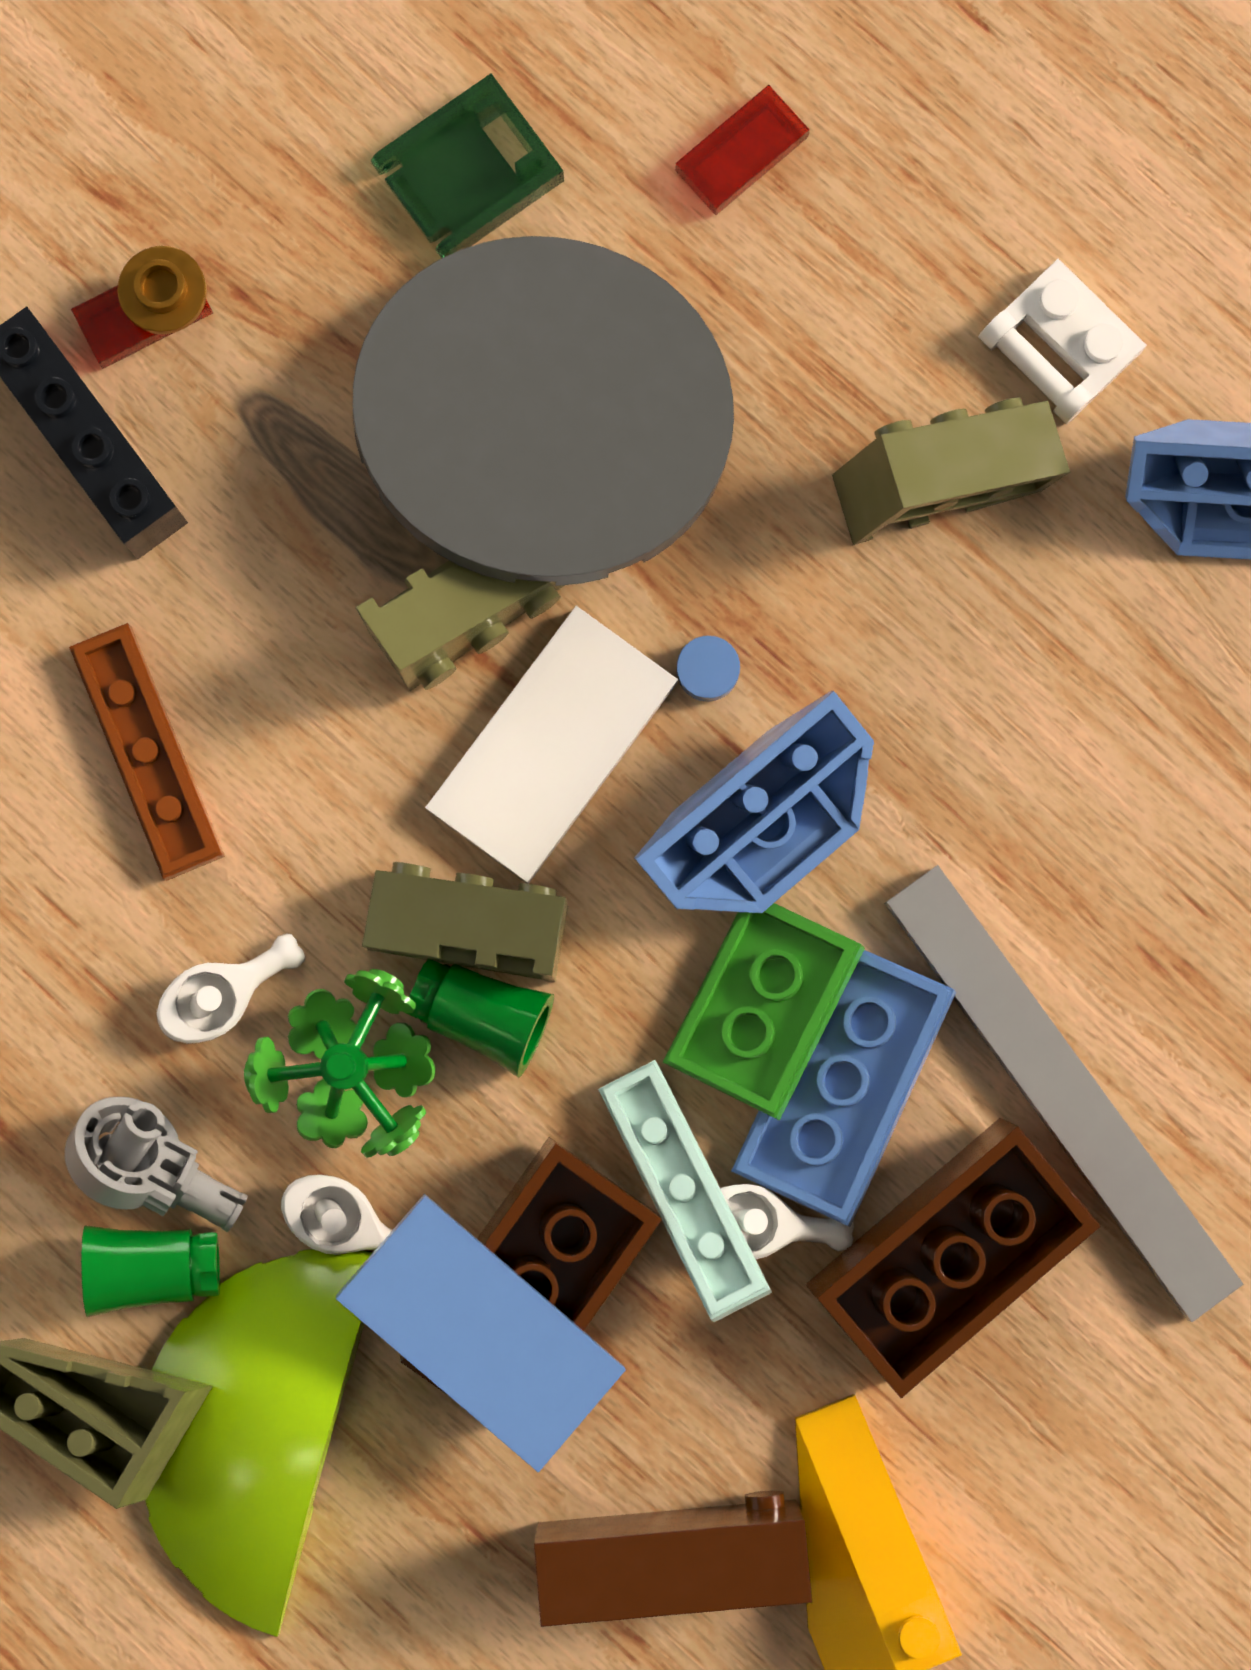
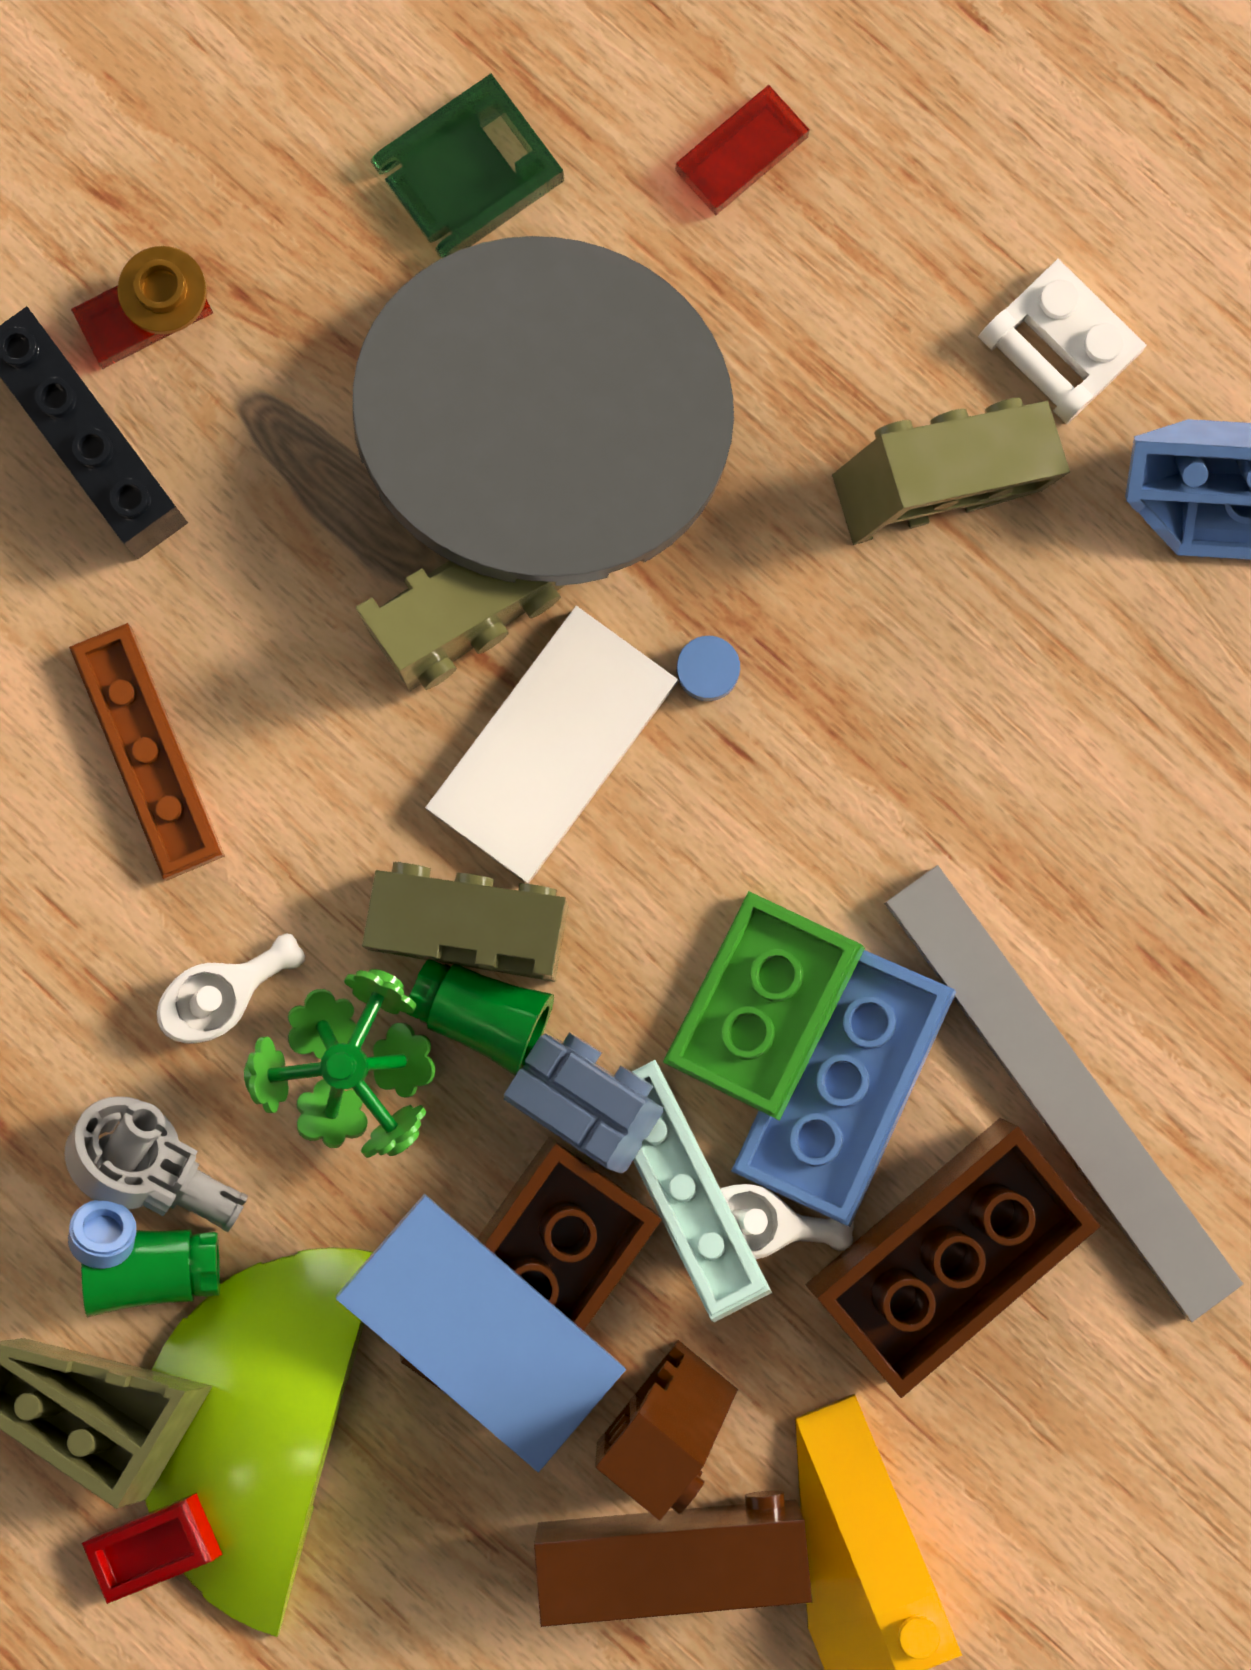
(102, 1234): none -> medium blue tile
(152, 1548): none -> red tile
(331, 1215): white piece -> none
(584, 1102): none -> sand blue brick
(666, 1433): none -> reddish brown wedge
(765, 814): medium blue wedge -> none

